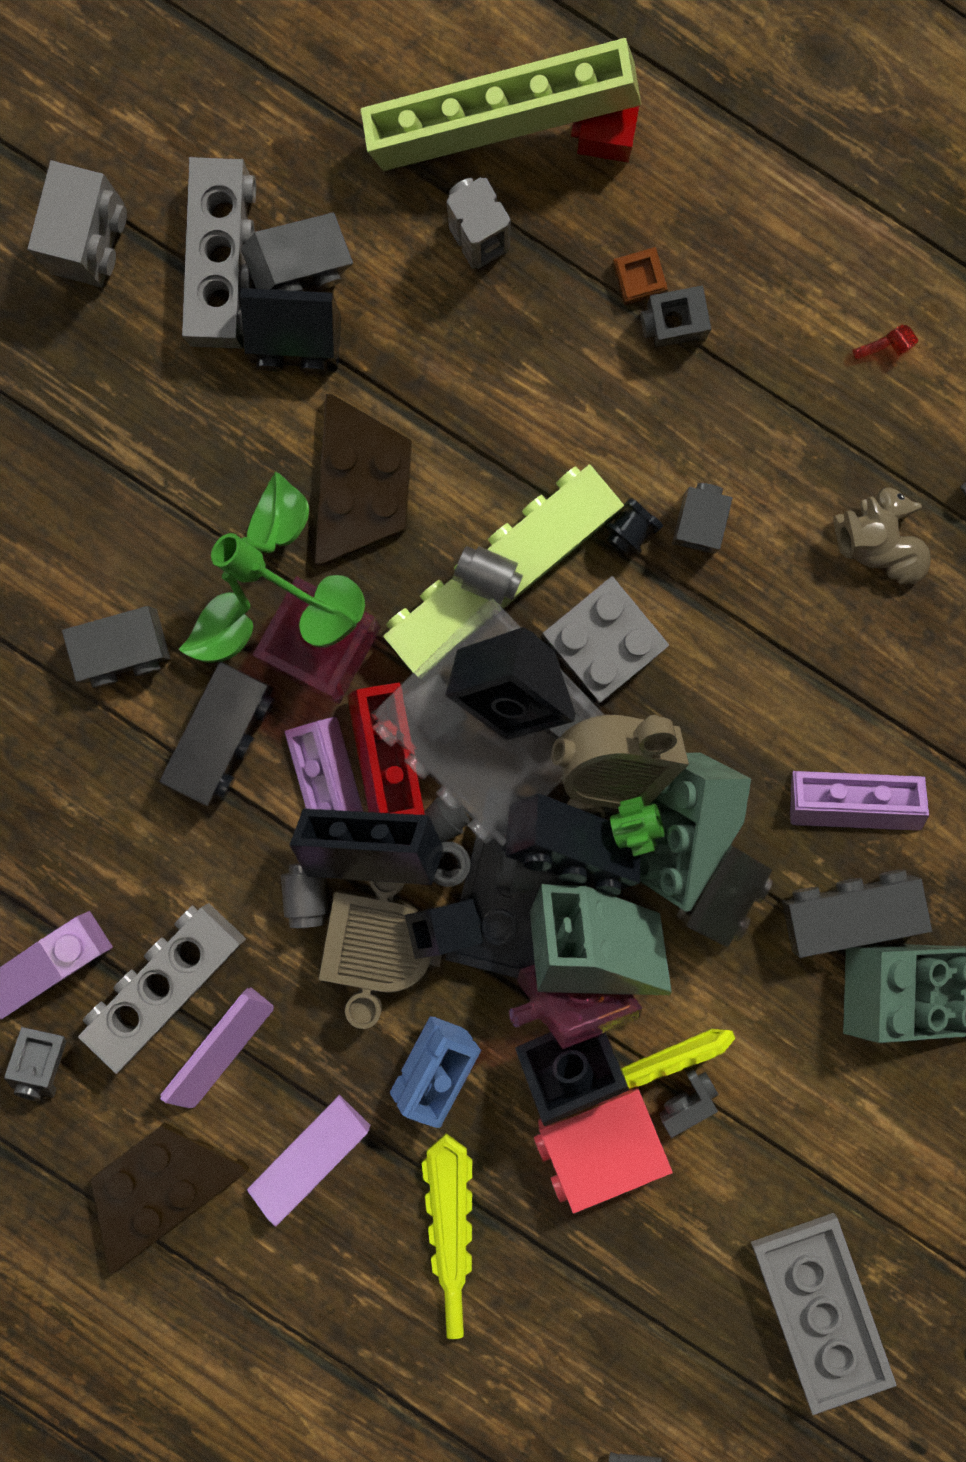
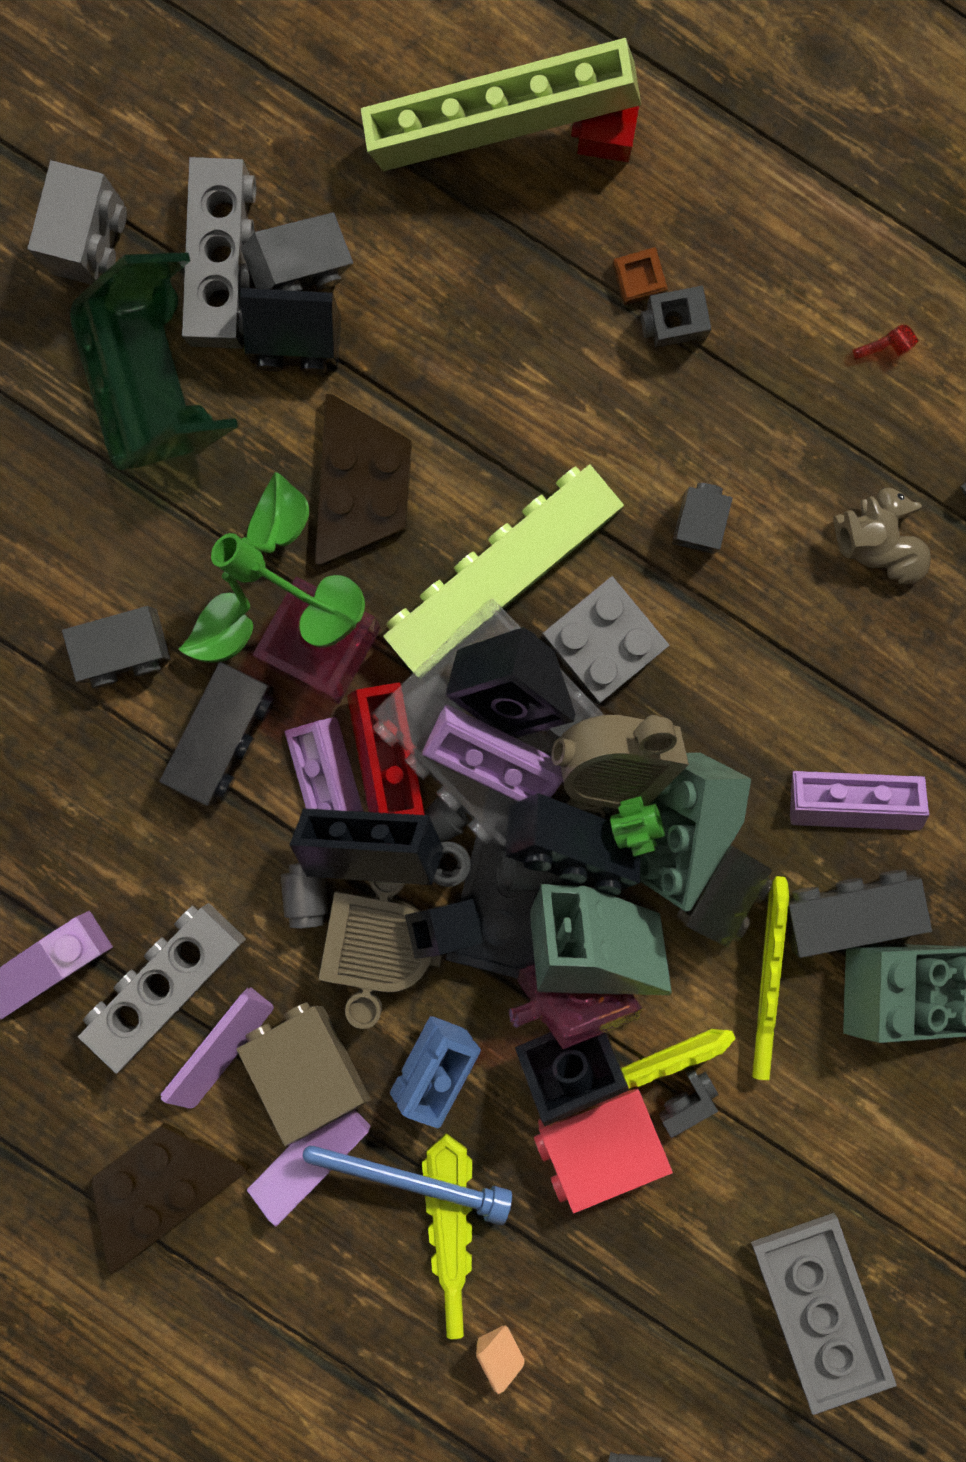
(35, 1064): dark grey bracket -> none
(132, 367): none -> clear green windscreen
(302, 1073): none -> dark tan brick
(478, 221): light grey brick -> none
(487, 574): flat silver brick -> none
(490, 1203): none -> medium blue piece
(491, 756): none -> lavender slope
(499, 1357): none -> light nougat slope
(632, 528): black brick -> none
(770, 977): none -> neon yellow sword

